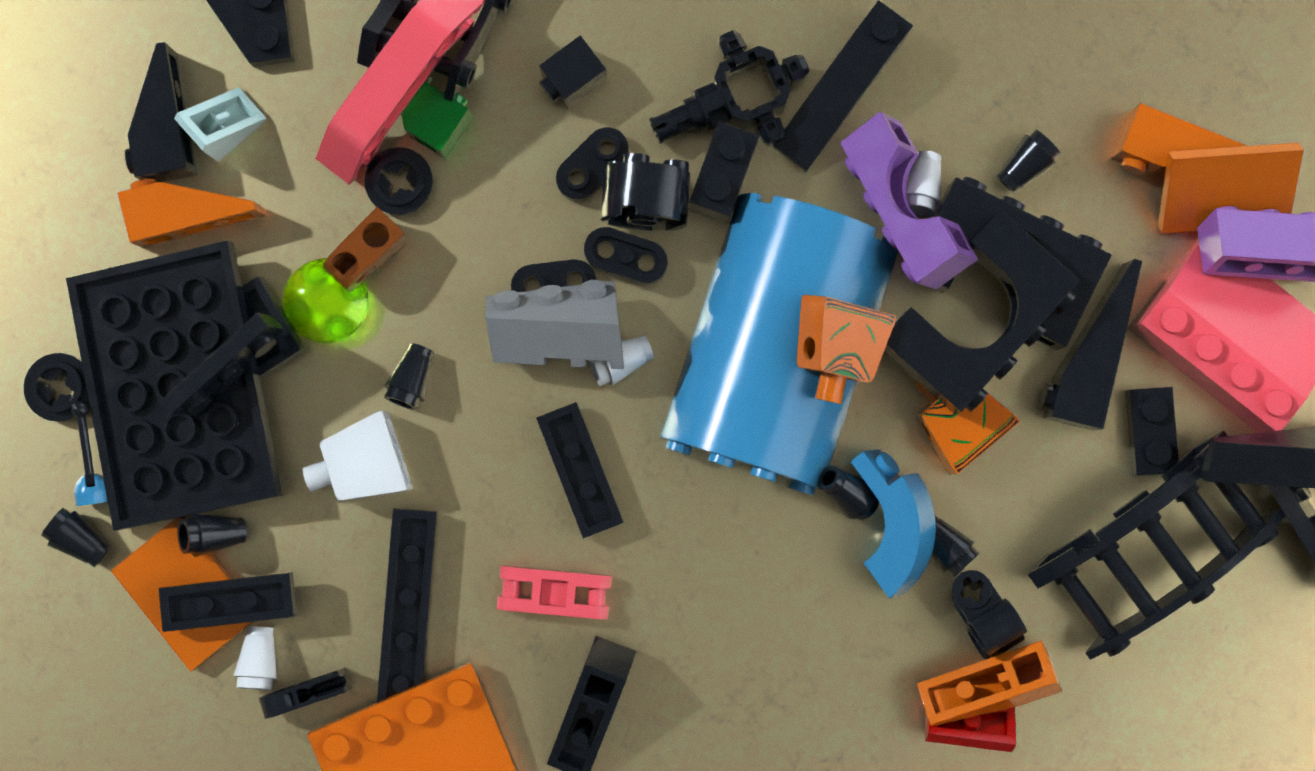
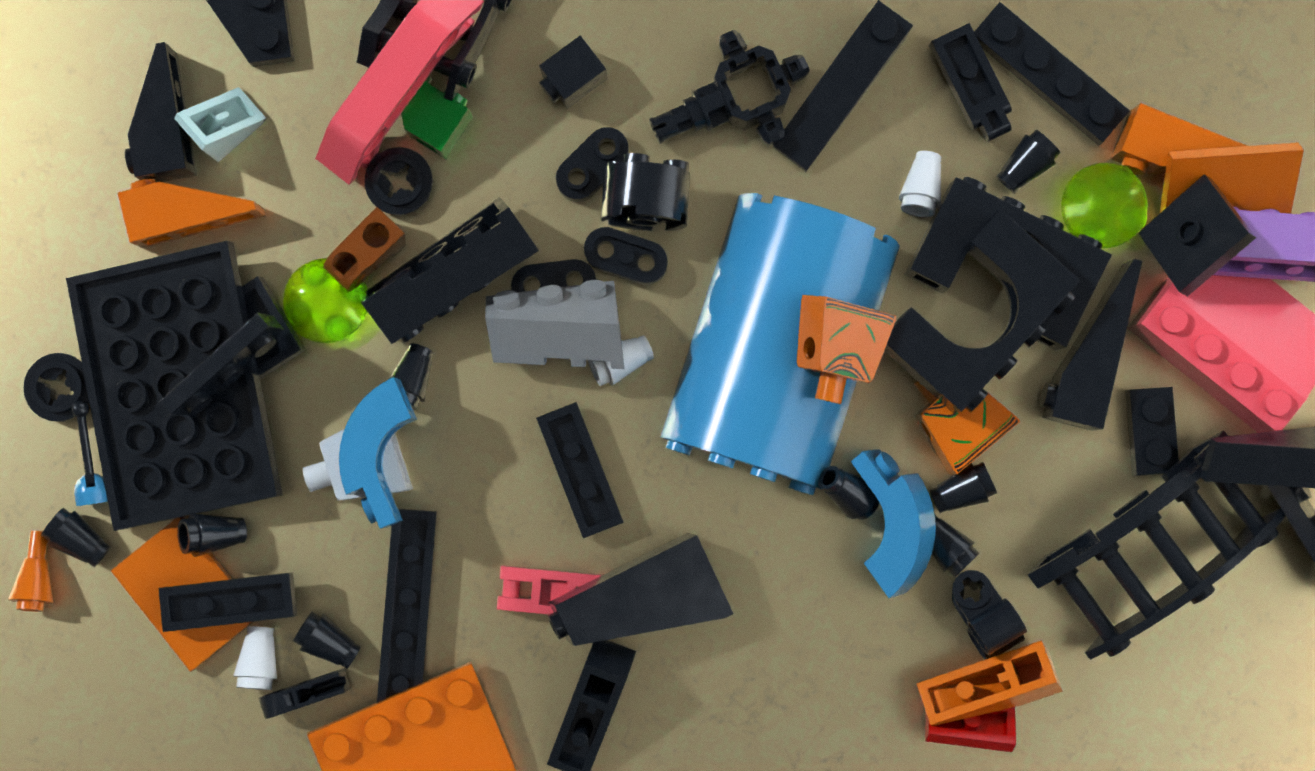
(33, 583): none -> orange cone
(326, 640): none -> black cone
(363, 448): none -> dark azure arch
(448, 272): none -> black wedge
(645, 595): none -> black slope
(723, 172): black brick -> none
(882, 158): medium lavender arch -> none
(965, 489): none -> black cone
(972, 82): none -> black hinge
(1050, 74): none -> black plate
(1104, 204): none -> clear neon green dish
(1196, 235): none -> black plate

